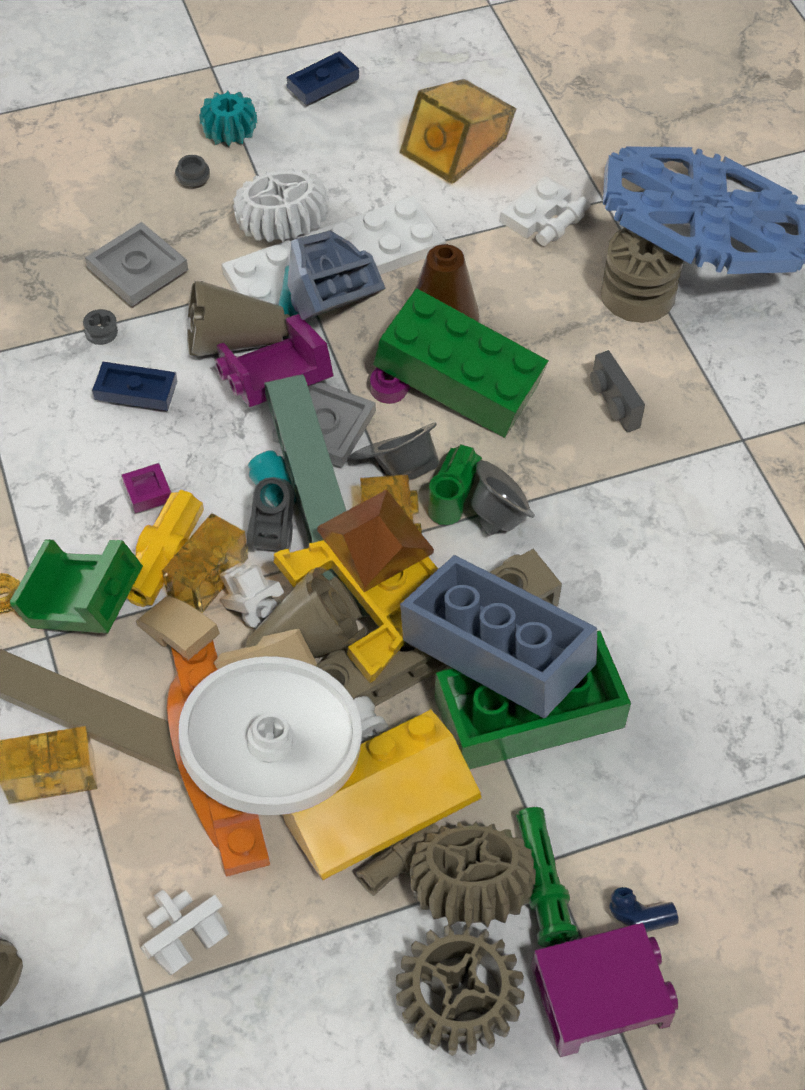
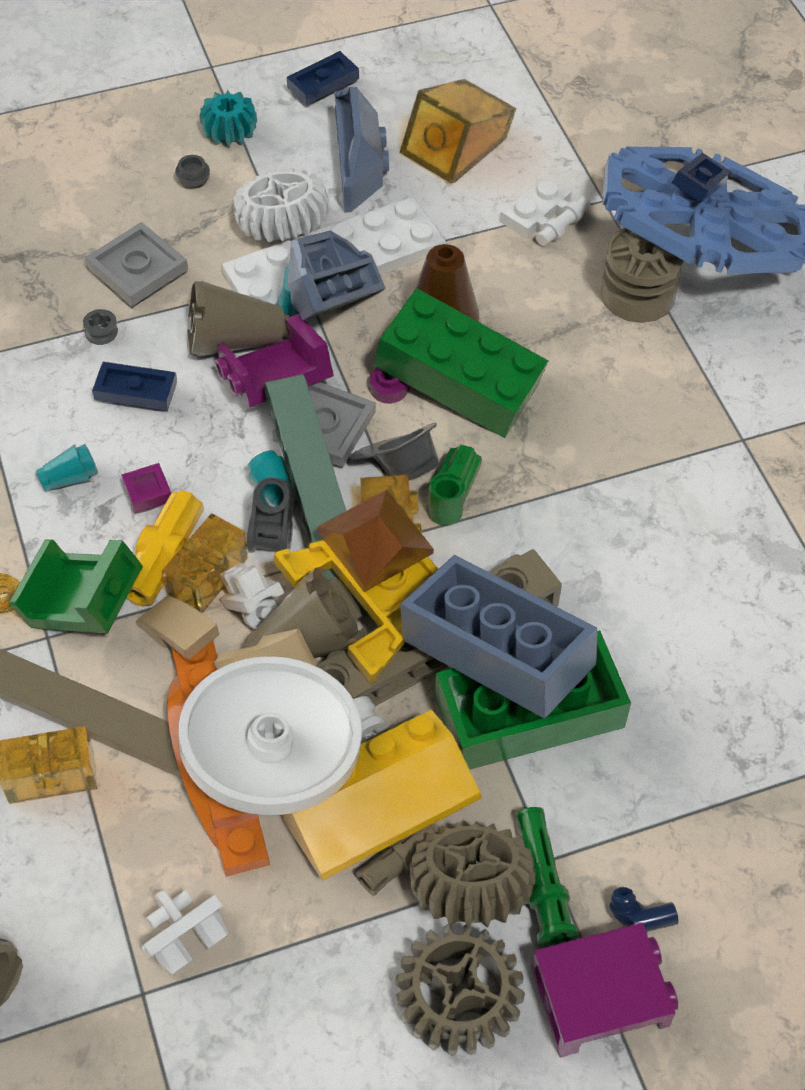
(68, 468): none -> teal cone
(359, 147): none -> sand blue wedge
(498, 499): dark grey piece -> none
(618, 391): dark grey plate -> none
(700, 178): none -> dark blue plate

